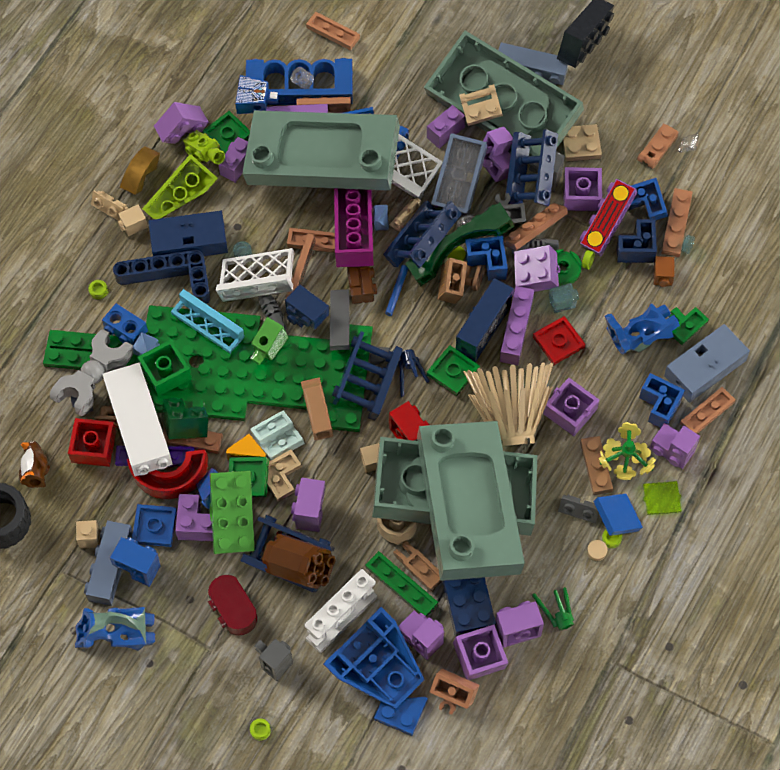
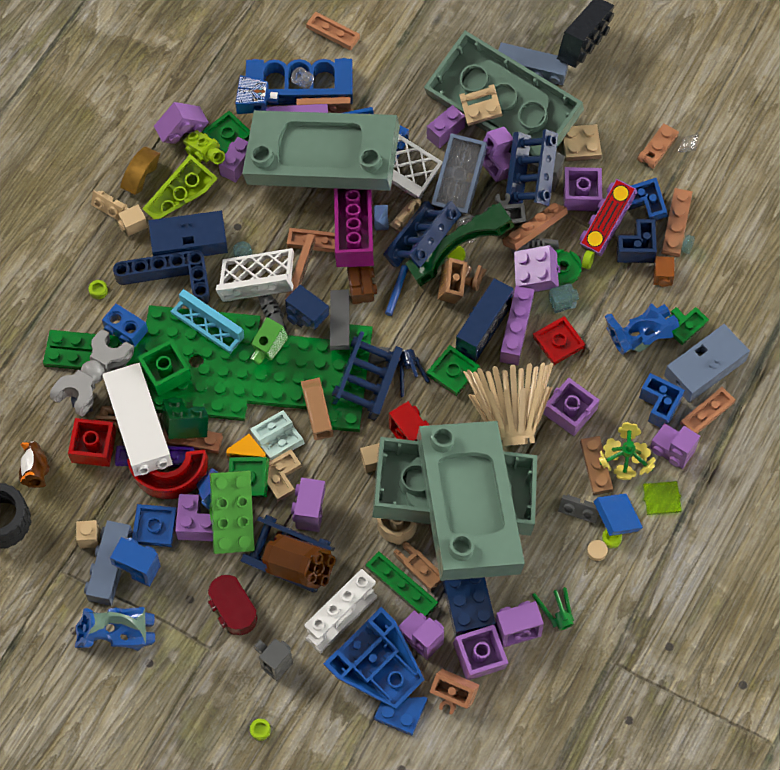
(144, 344): medium blue slope -> none
(488, 252): blue brick -> none

